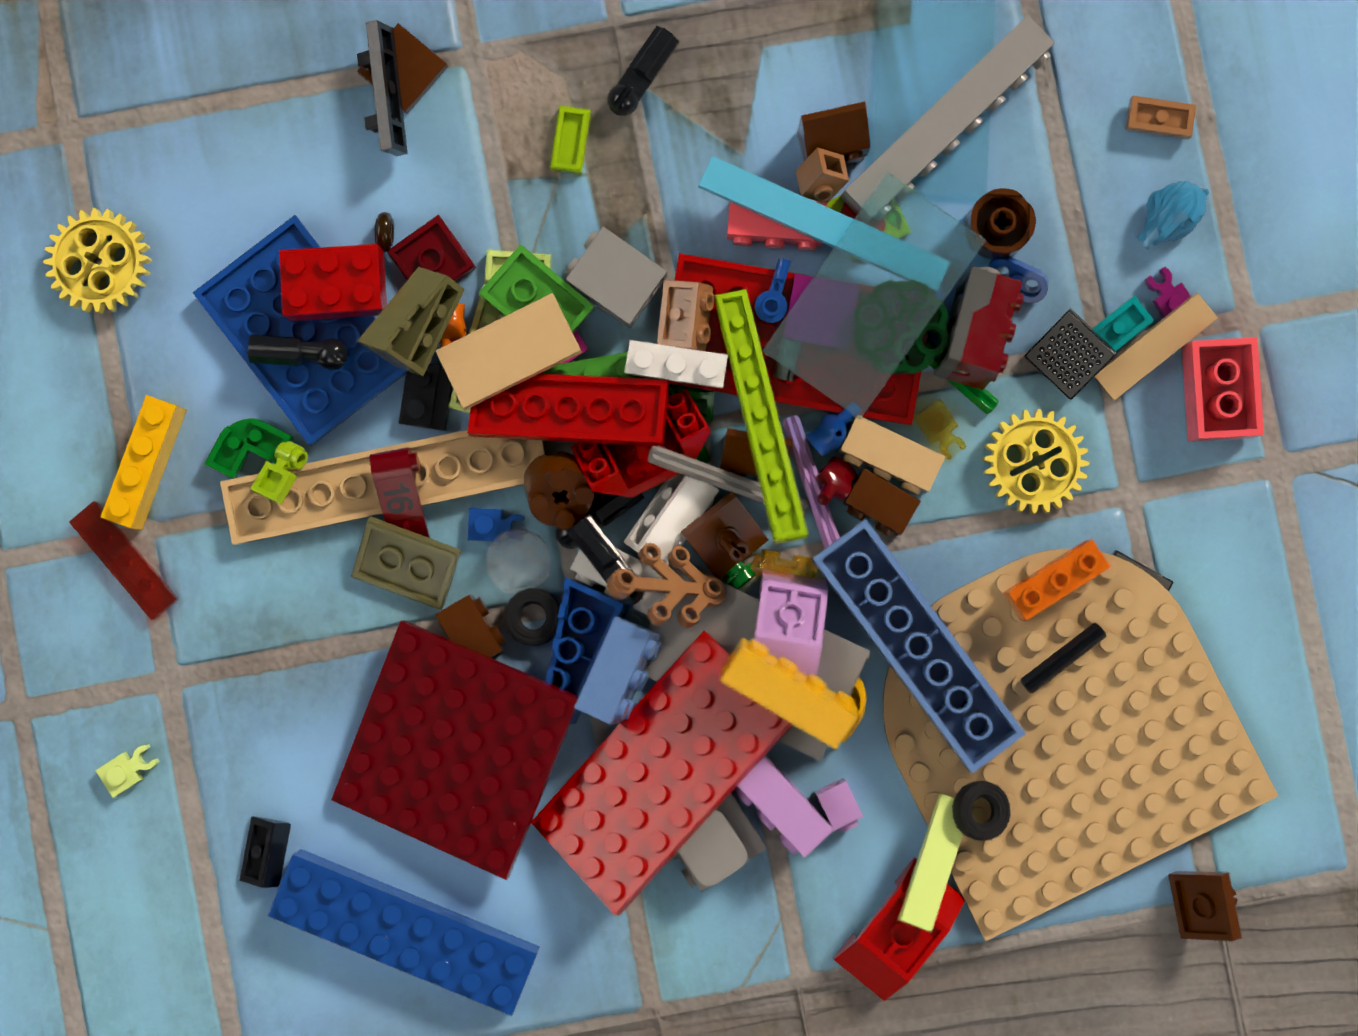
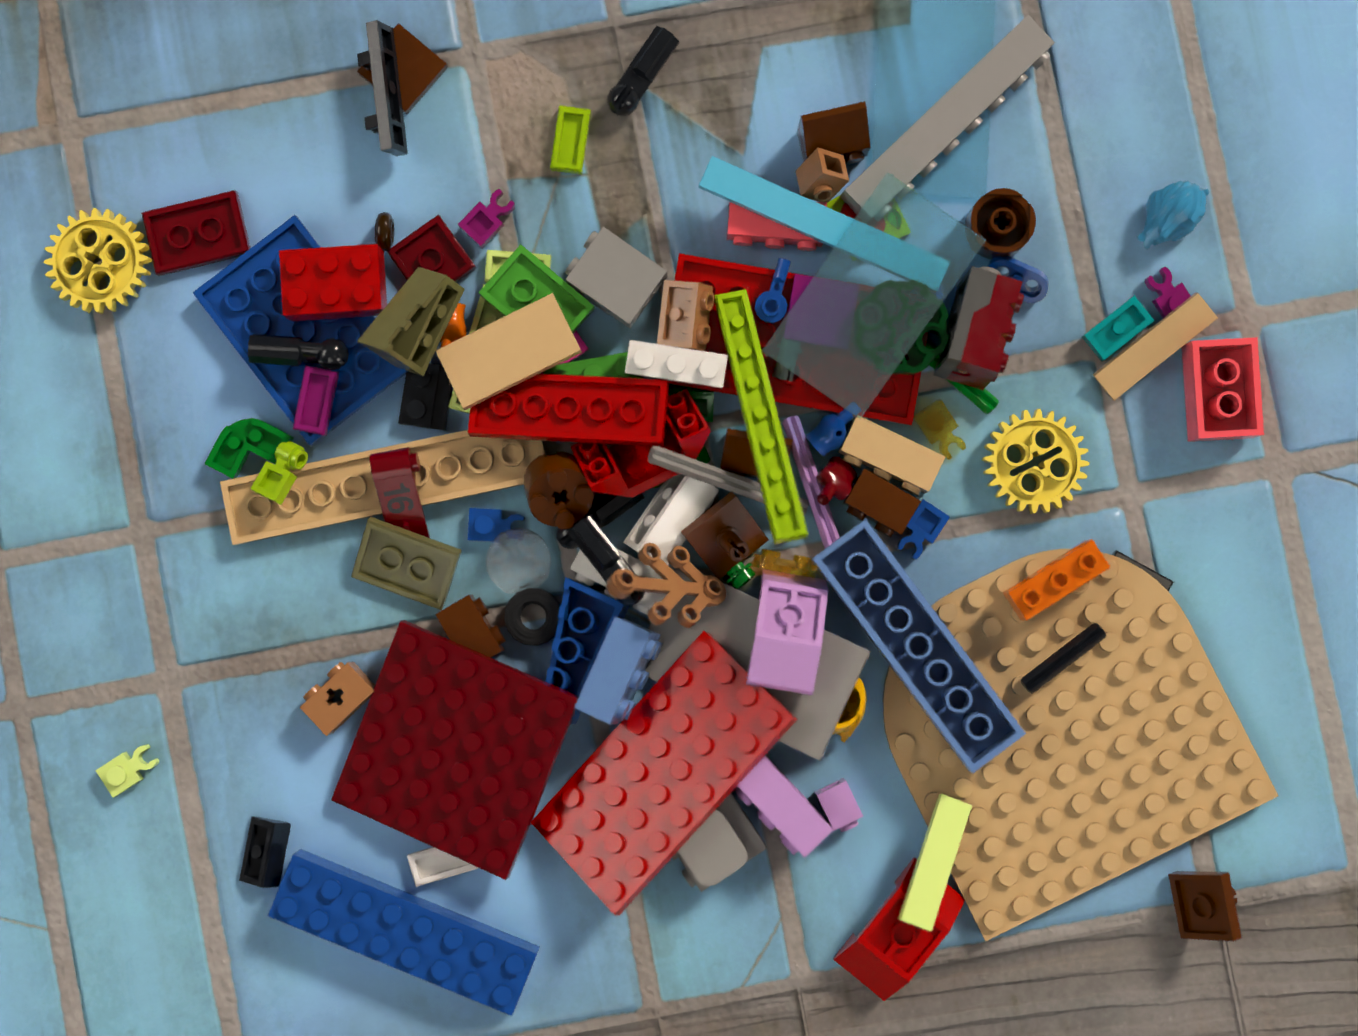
(124, 561): clear red tile -> none
(143, 463): yellow brick -> none
(196, 233): none -> dark red tile
(315, 400): none -> magenta tile
(330, 715): none -> medium nougat brick
(433, 865): none -> white tile
(483, 221): none -> magenta plate
(789, 693): yellow brick -> none
(925, 525): none -> blue plate
(963, 806): black tyre -> none
(1070, 354): tile -> none
(1160, 117): medium nougat plate -> none

